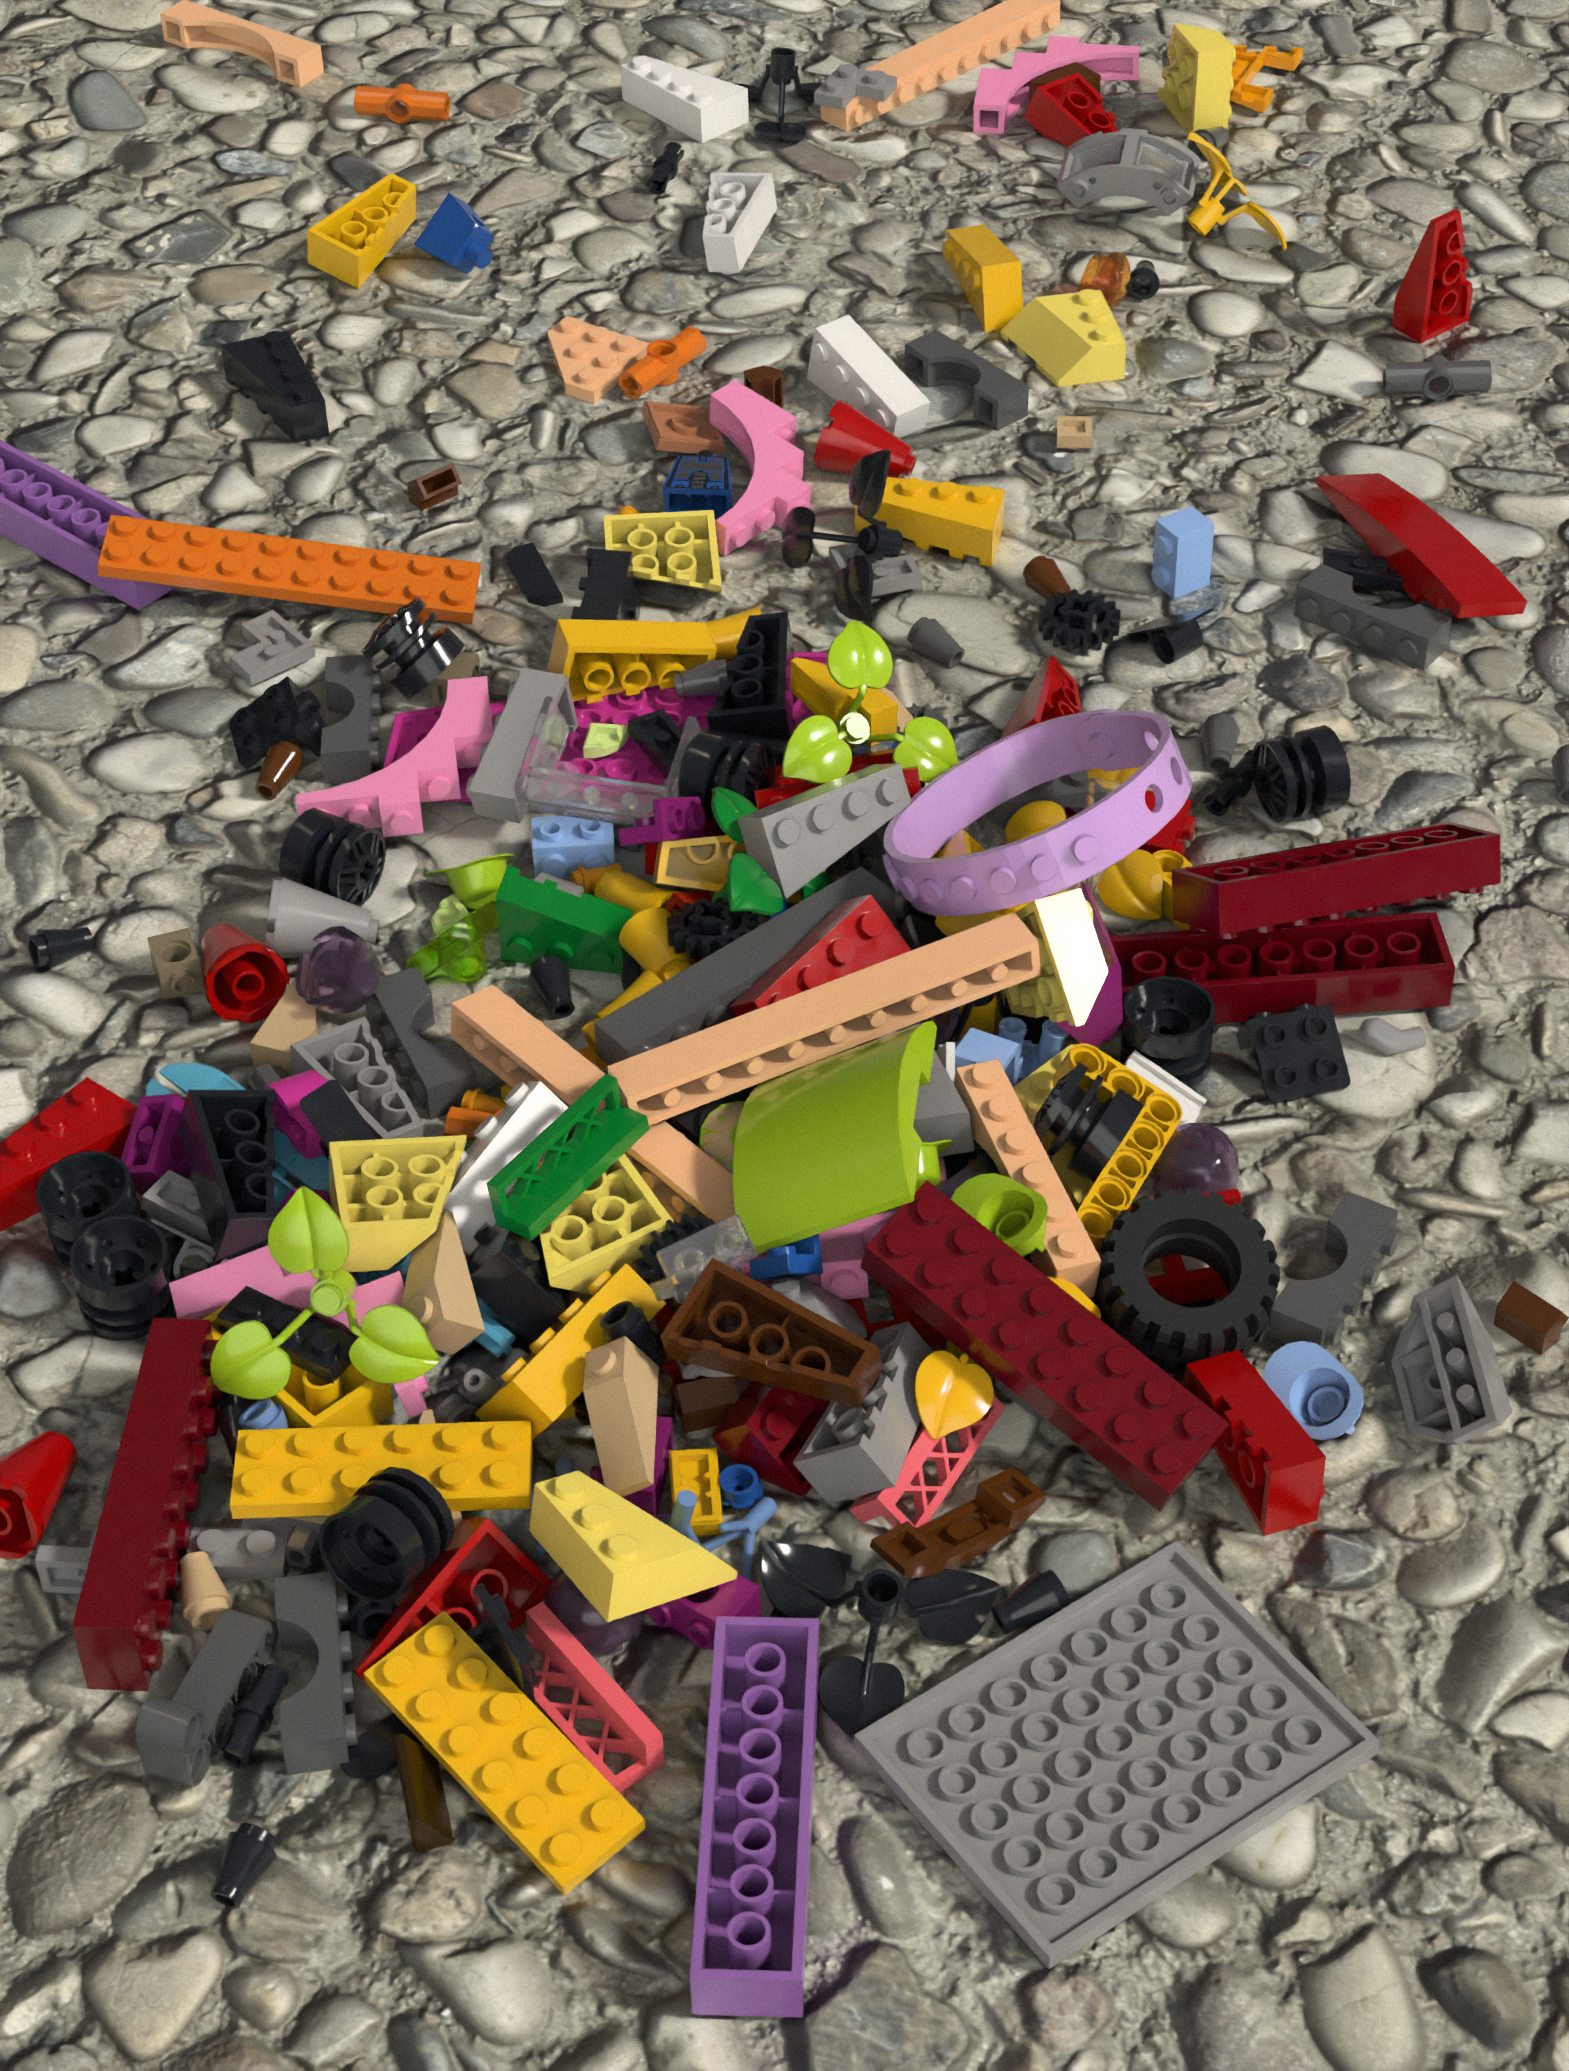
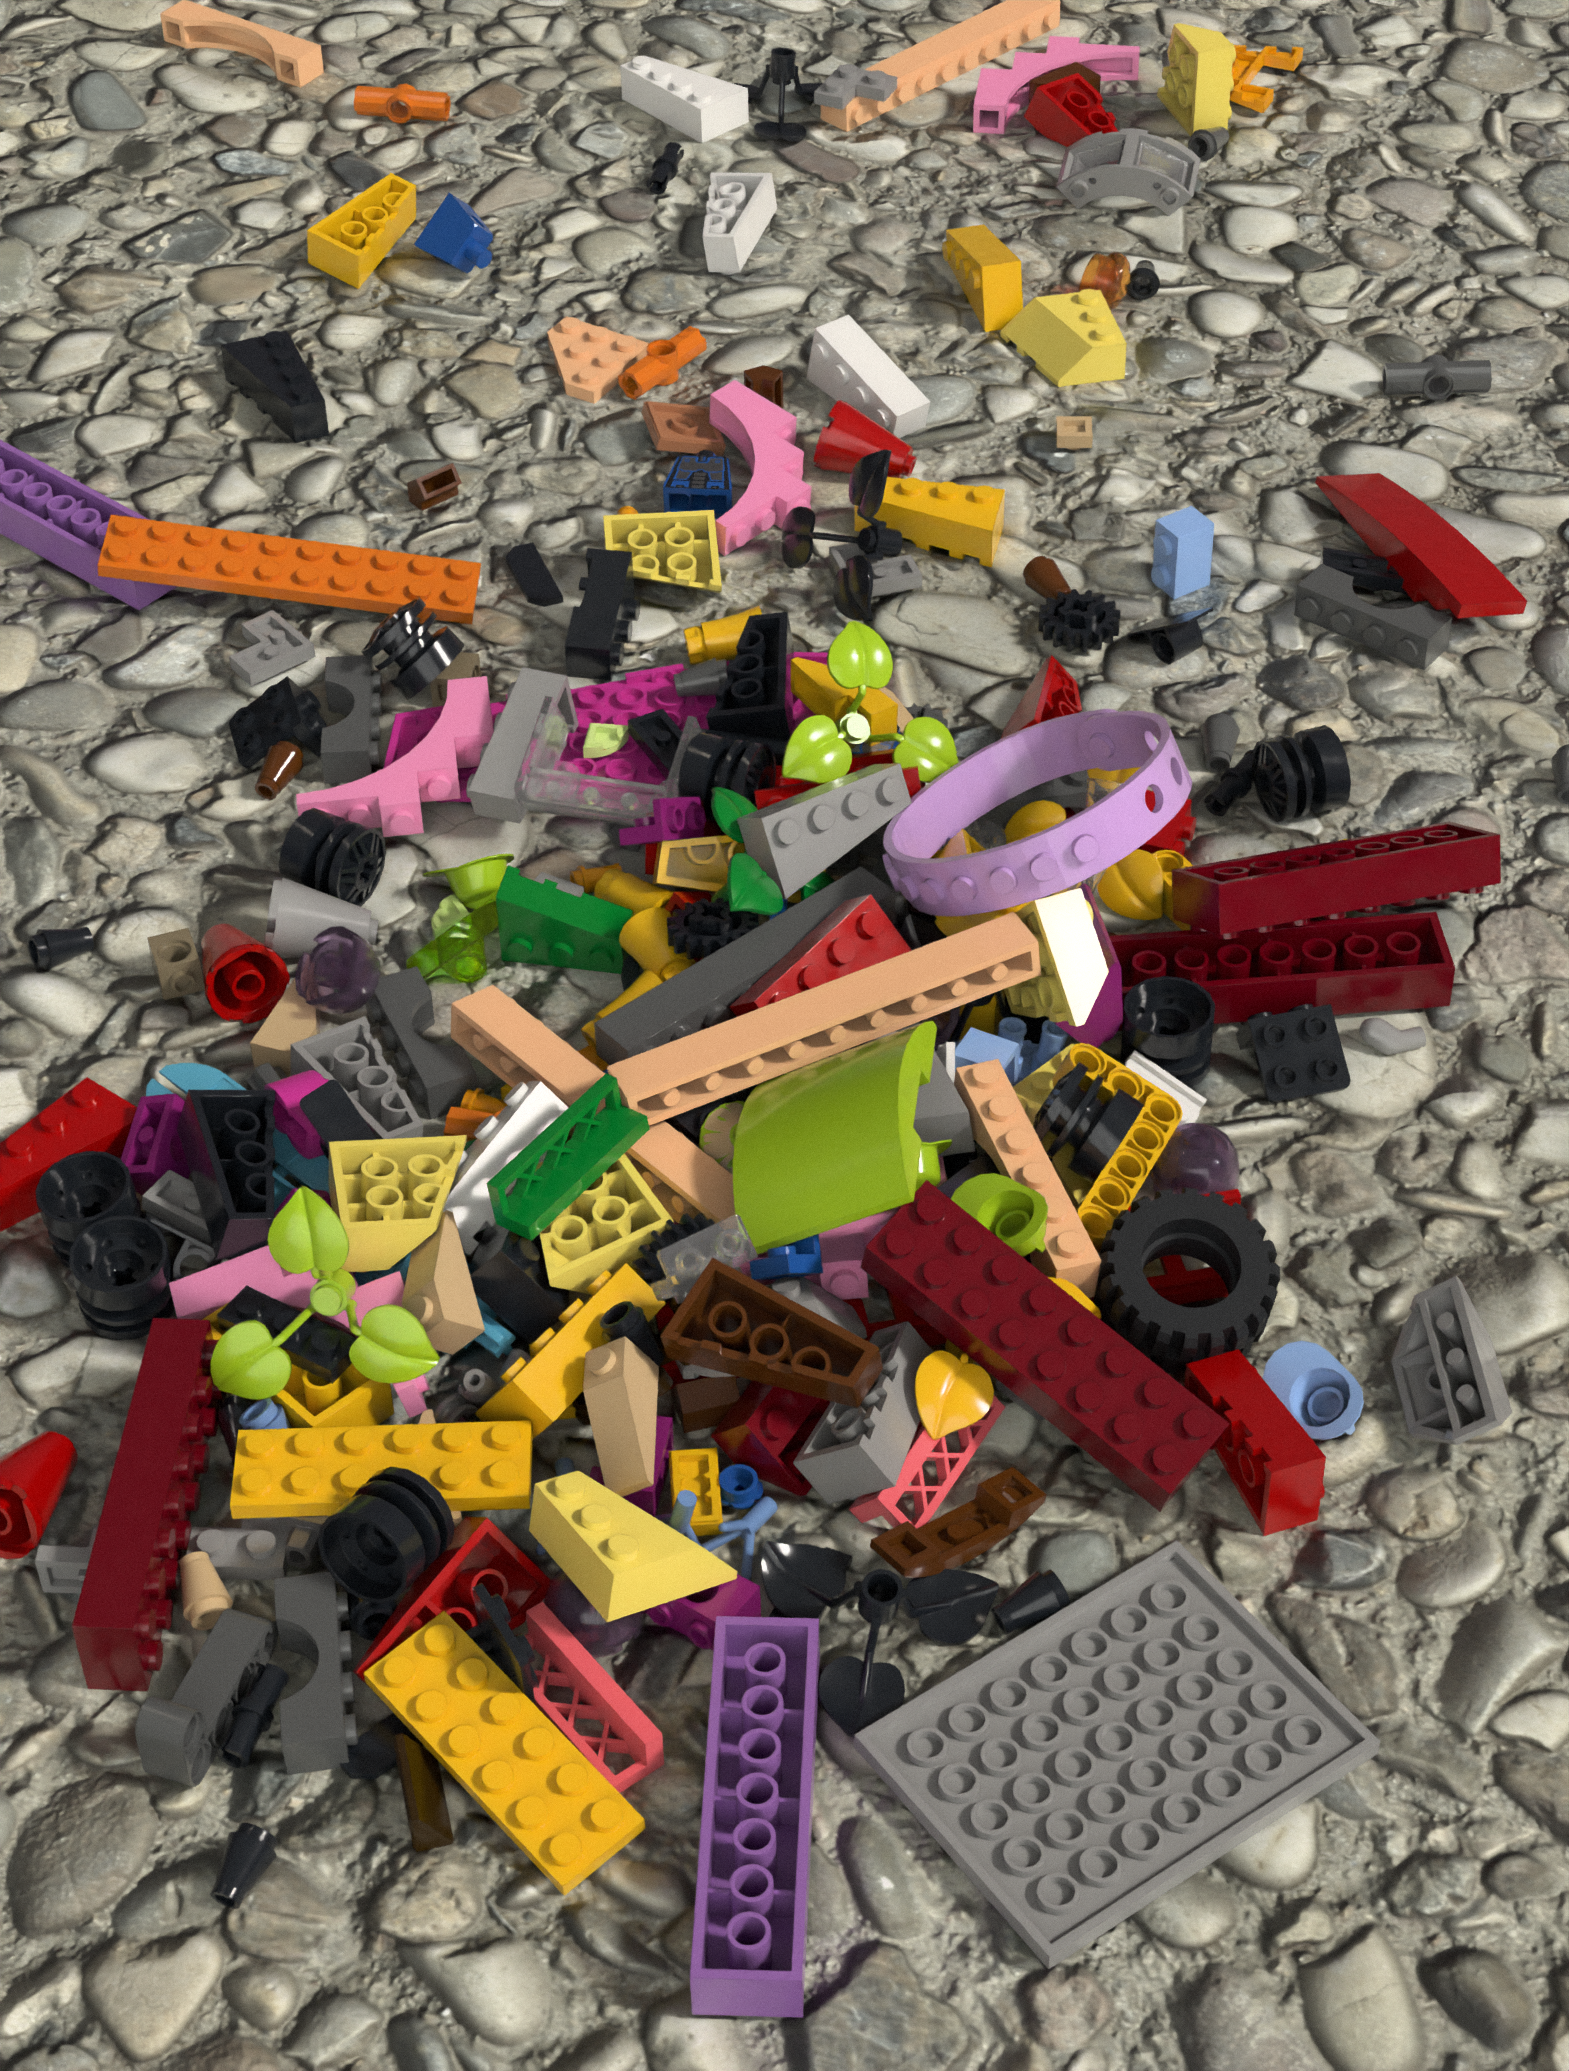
(551, 982): black cone -> none
(569, 842): light blue brick -> none
(625, 654): yellow wedge -> none
(935, 642): dark grey cone -> none
(944, 362): dark grey arch -> none
(1210, 210): yellow plant -> none
(1358, 1240): dark grey arch -> none
(1435, 286): red wedge -> none
(1529, 1318): reddish brown piece -> none

